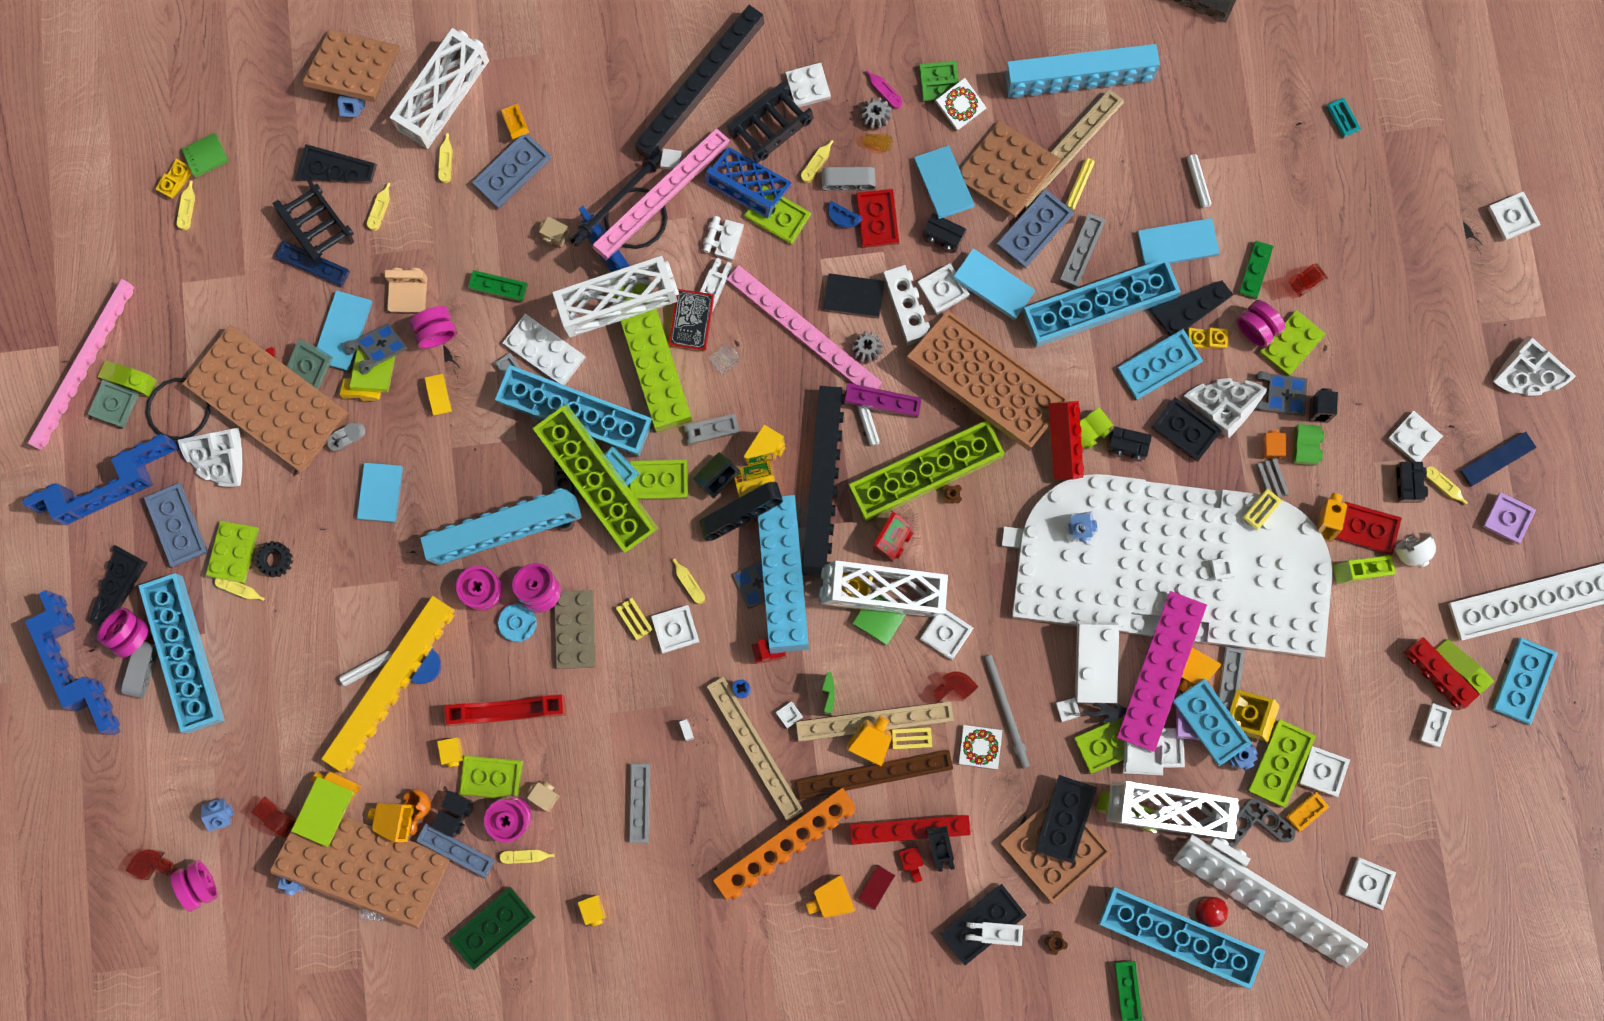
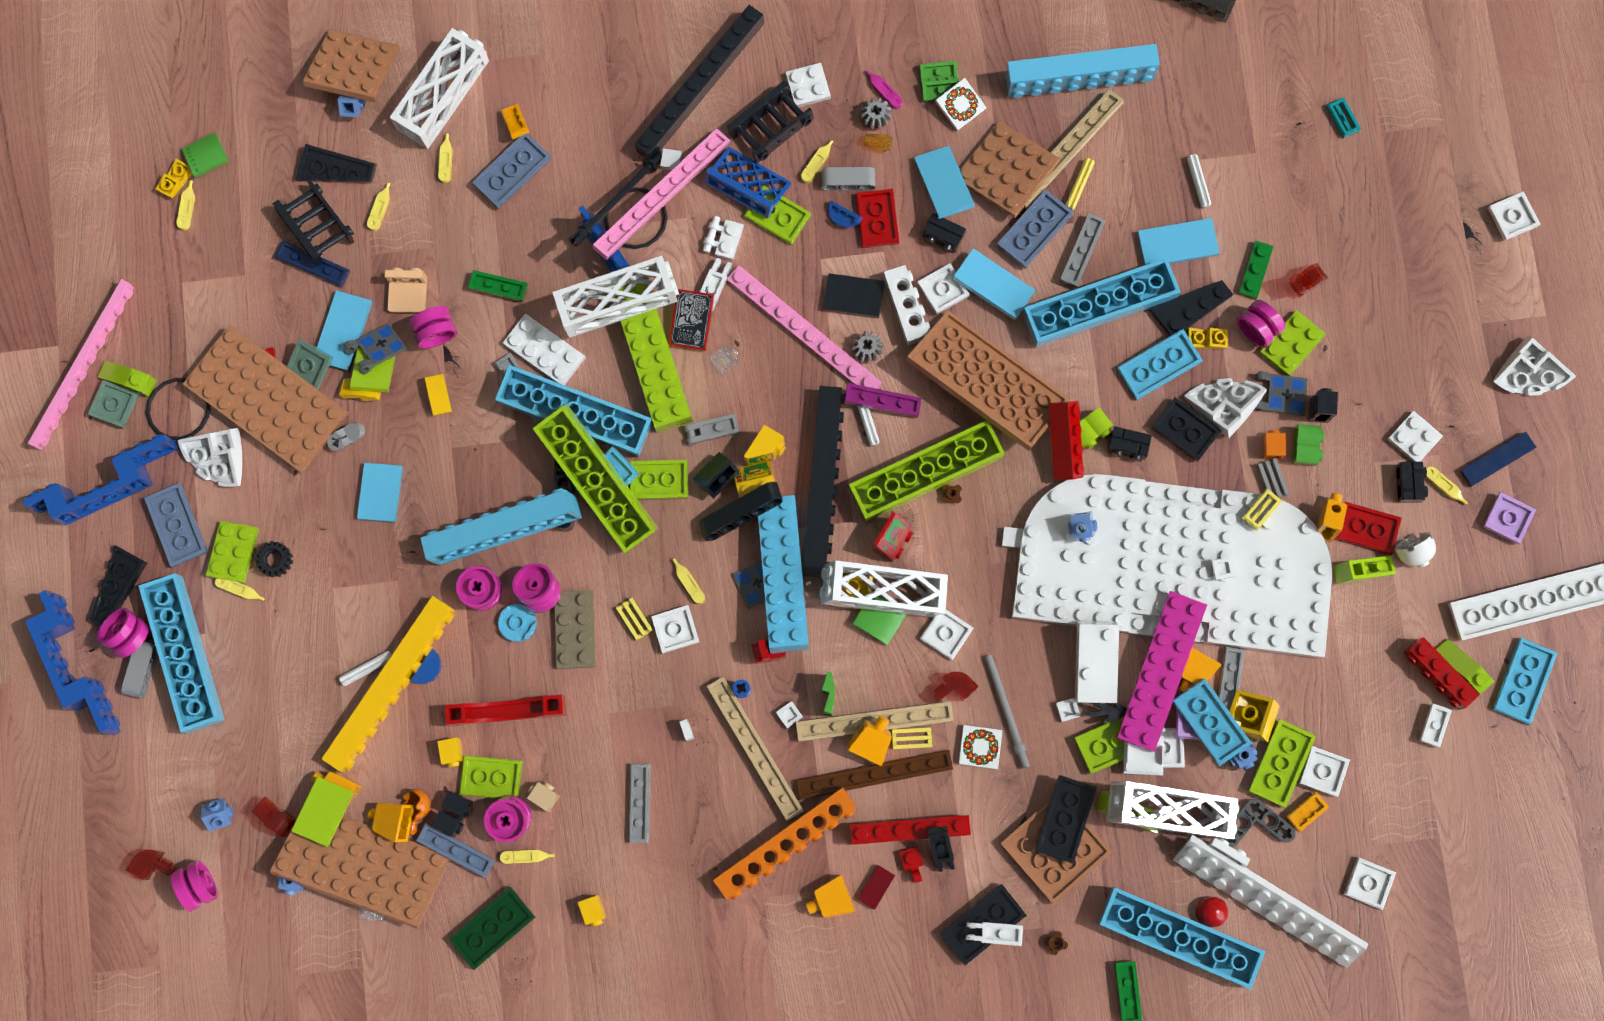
(553, 232): tan brick -> none

